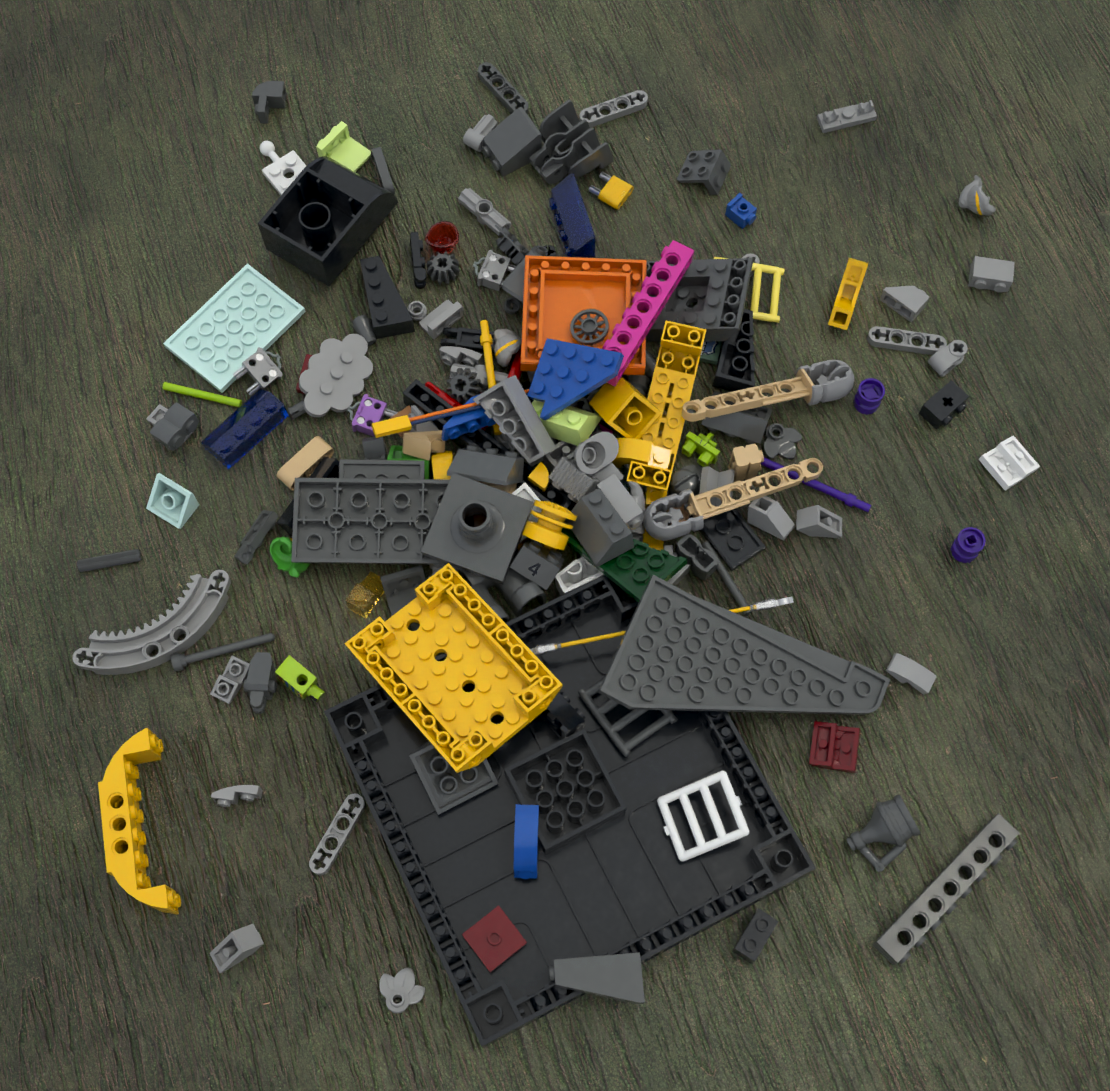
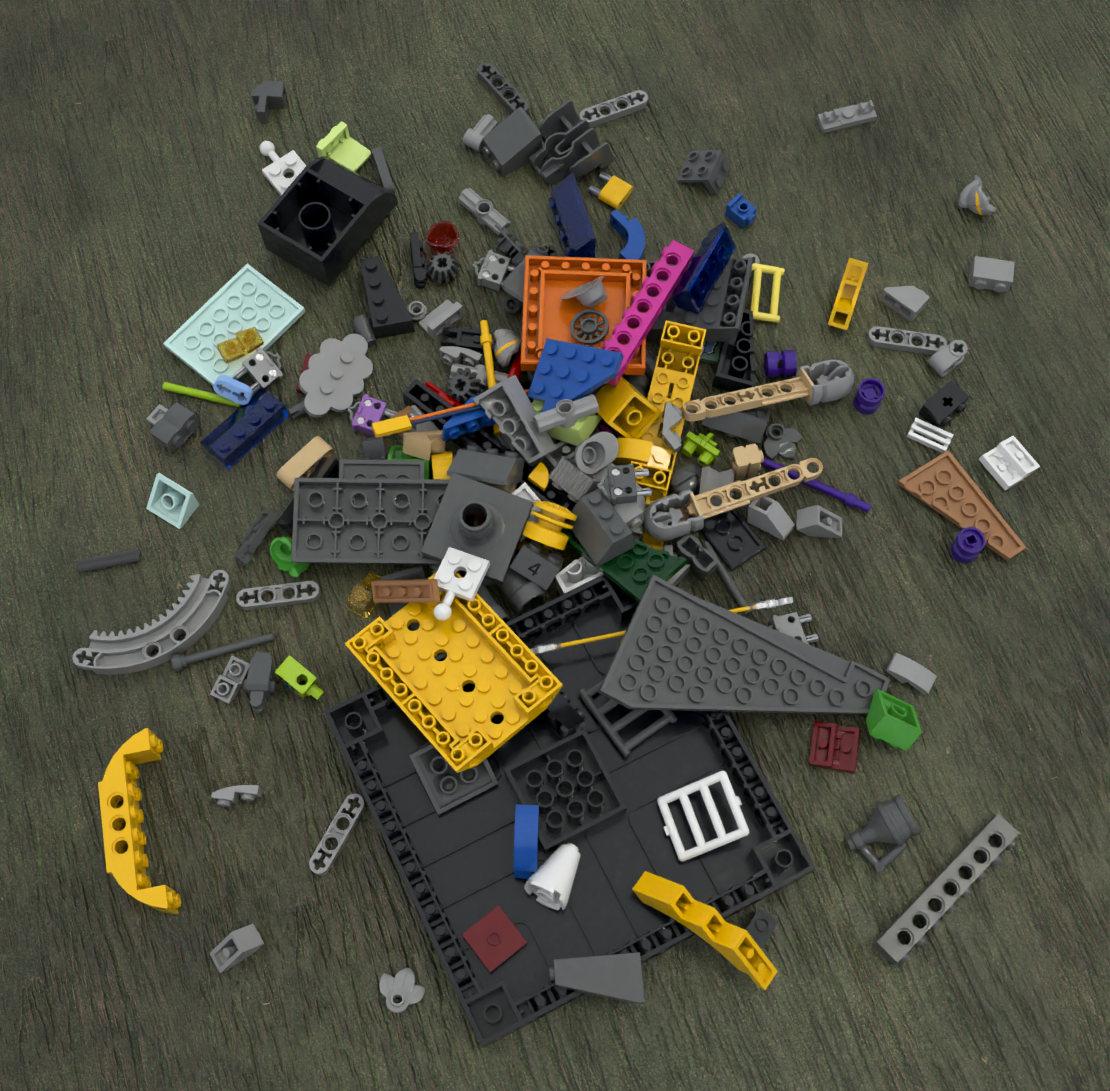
(233, 389): none -> light blue beam
(244, 343): none -> clear yellow slope
(278, 591): none -> light grey beam
(405, 591): none -> medium nougat tile
(461, 587): none -> white plate
(555, 877): none -> white cone
(566, 413): none -> light grey piece
(588, 294): none -> light grey piece
(623, 484): none -> dark grey piece
(632, 233): none -> blue arch
(671, 419): none -> light grey slope
(704, 270): none -> clear blue slope
(708, 924): none -> yellow arch
(787, 363): none -> dark purple wheel
(794, 628): none -> light grey piece
(892, 720): none -> bright green slope
(931, 432): none -> white tile
(955, 496): none -> medium nougat wing

